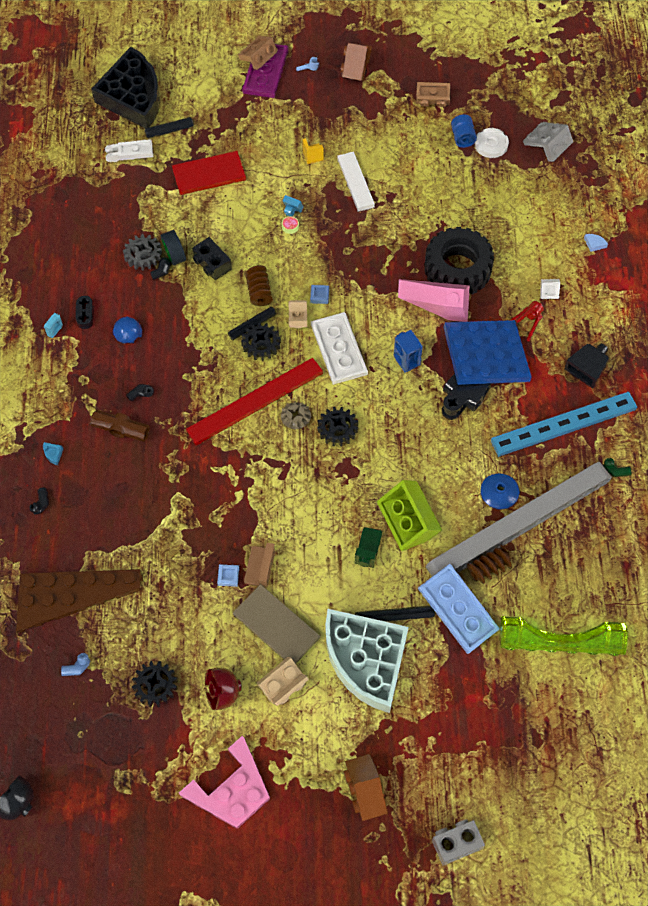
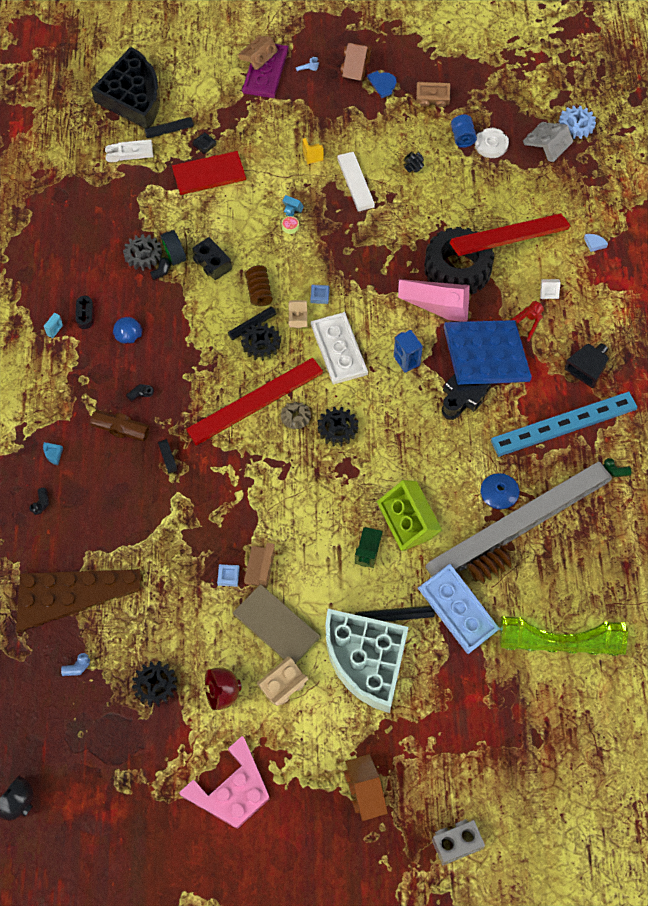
(167, 456): none -> black beam
(204, 143): none -> black tile
(382, 82): none -> blue piece
(413, 162): none -> black gear
(509, 234): none -> red tile
(585, 120): none -> light blue gear

